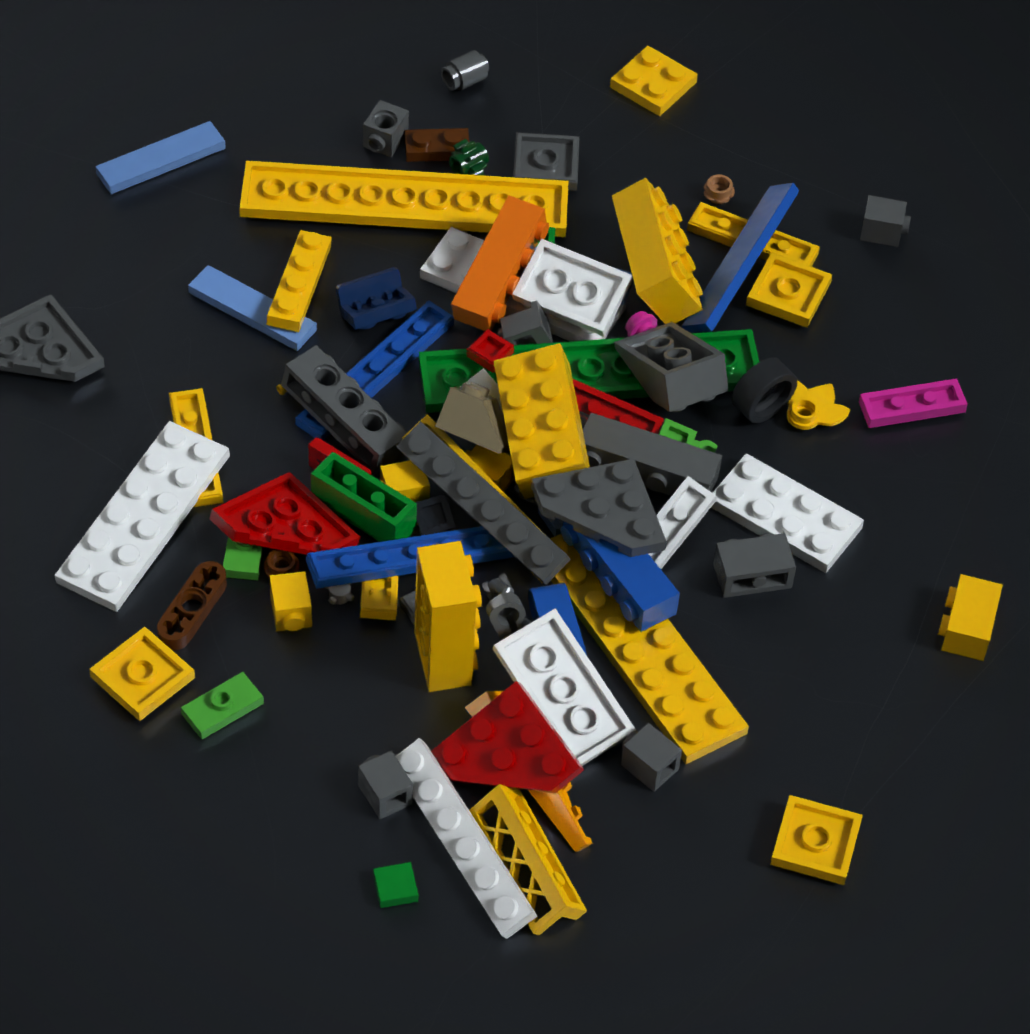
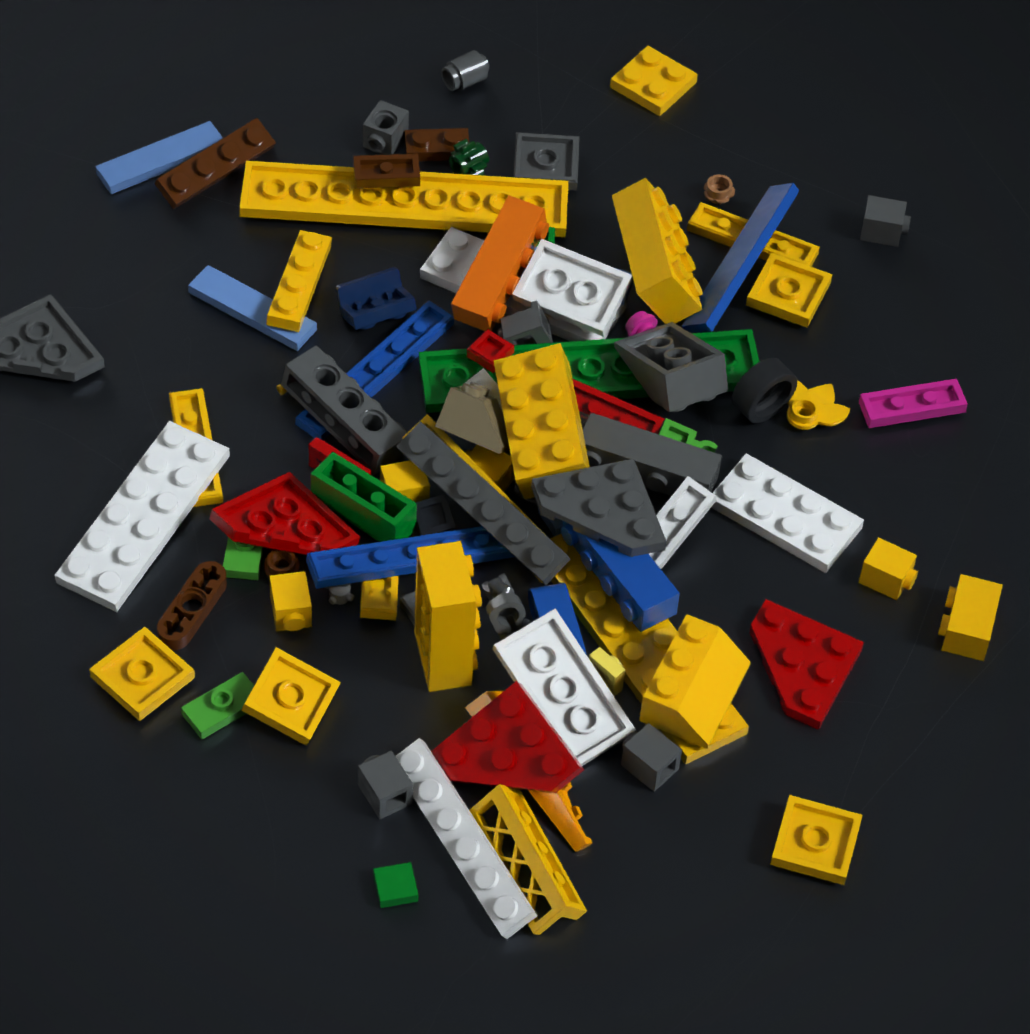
(214, 163): none -> reddish brown plate
(291, 696): none -> yellow plate
(386, 170): none -> reddish brown plate
(609, 669): none -> light yellow plate
(694, 682): none -> yellow slope
(754, 565): dark grey brick -> none
(803, 660): none -> red plate
(888, 569): none -> yellow brick

